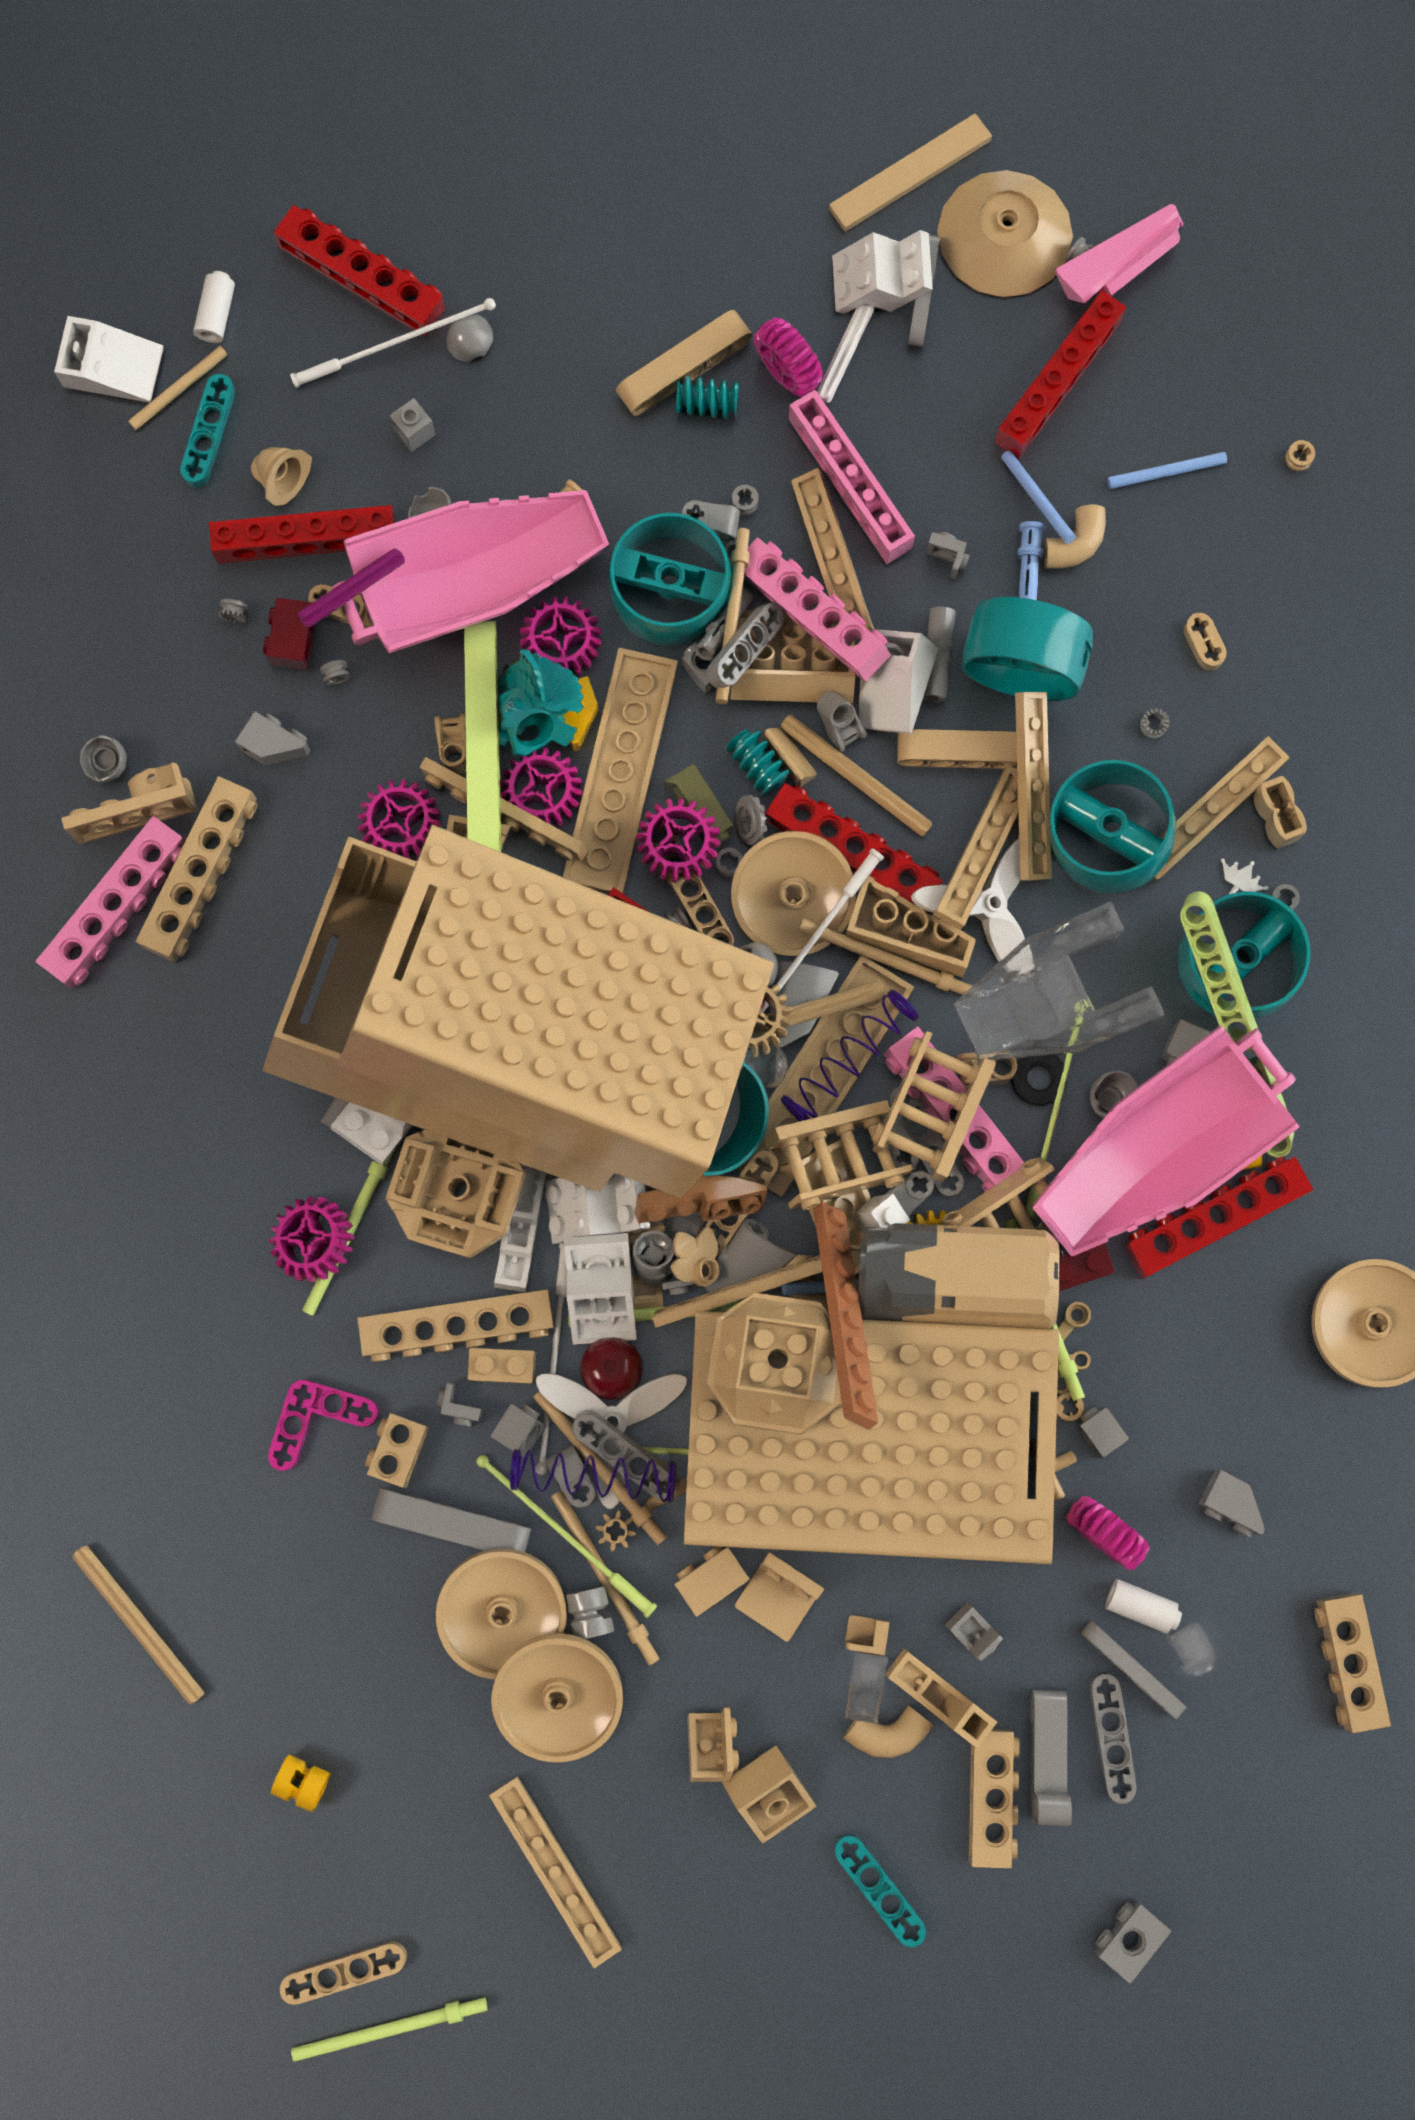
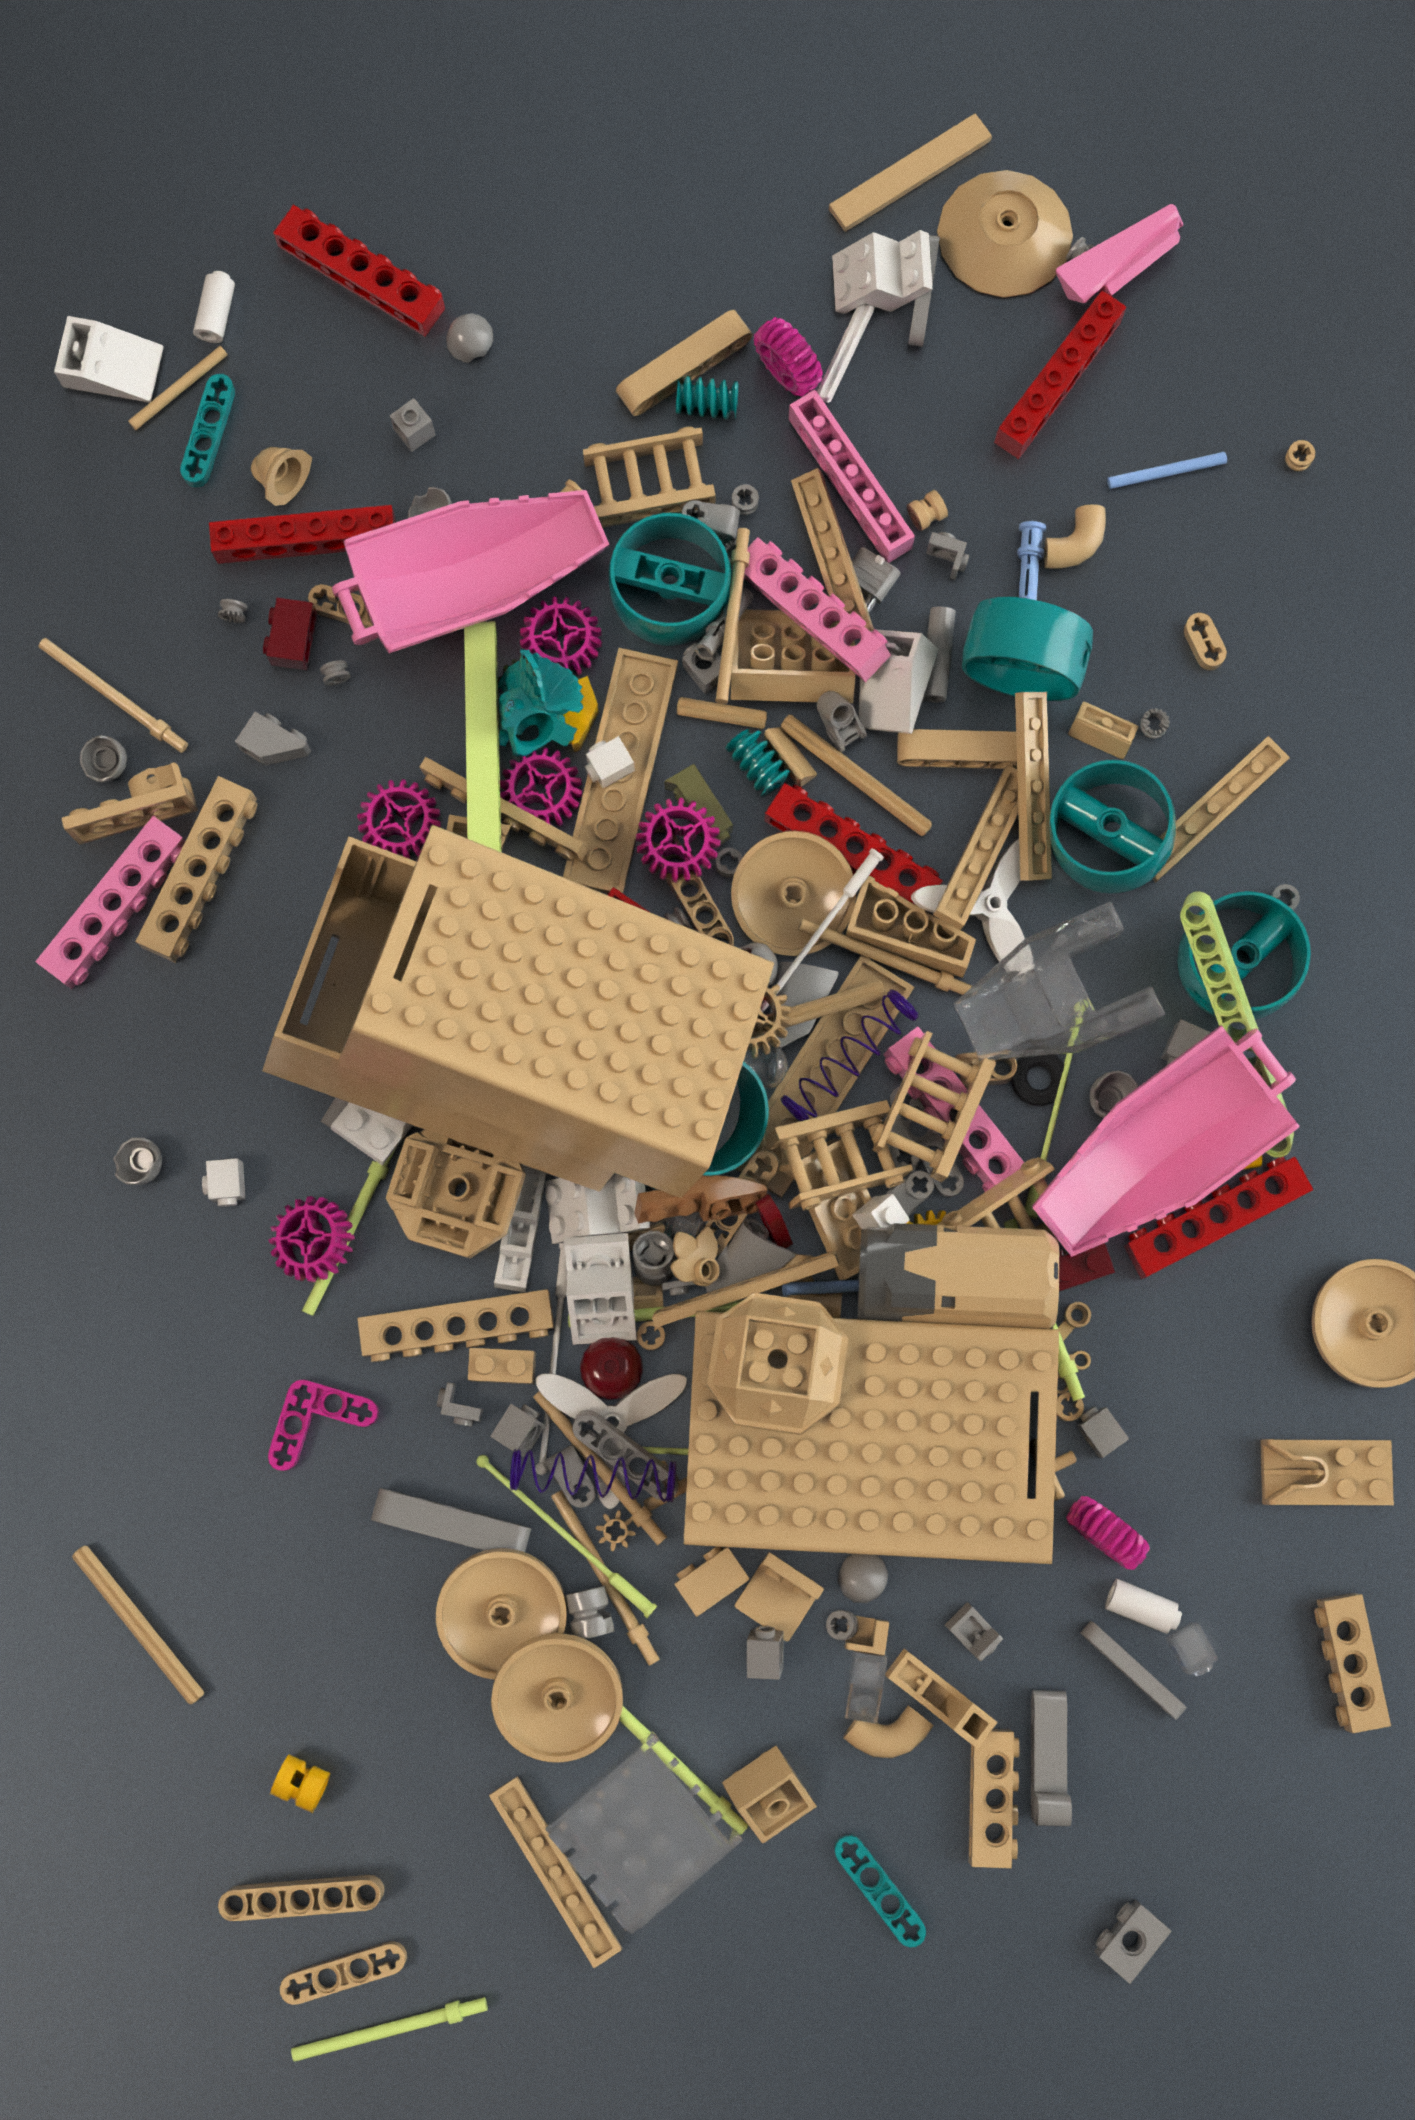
(138, 1161): none -> light grey hair
(157, 728): none -> tan bar
(224, 1181): none -> white brick
(288, 1907): none -> tan beam
(335, 364): white piece -> none
(351, 588): magenta axle -> none
(405, 1453): tan brick -> none
(452, 739): tan piece -> none
(608, 762): none -> white brick
(639, 505): none -> tan fence
(639, 1835): none -> clear windscreen
(643, 1330): none -> tan bush
(686, 1775): none -> yellowish green bar
(711, 1746): tan bracket -> none
(721, 713): none -> tan axle
(748, 808): light grey gear -> none
(749, 649): light grey beam -> none
(765, 1653): none -> light grey brick
(773, 1221): none -> dark red beam
(832, 1627): none -> light grey bush
(845, 1316): nougat plate -> none
(862, 1577): none -> light grey hair
(874, 576): none -> light grey piece
(927, 510): none -> tan wheel
(1038, 497): light blue bar -> none
(1103, 730): none -> tan slope
(1115, 1737): light grey beam -> none
(1234, 1501): light grey slope -> none
(1241, 878): white piece -> none
(1276, 805): tan brick -> none
(1326, 1472): none -> tan plate

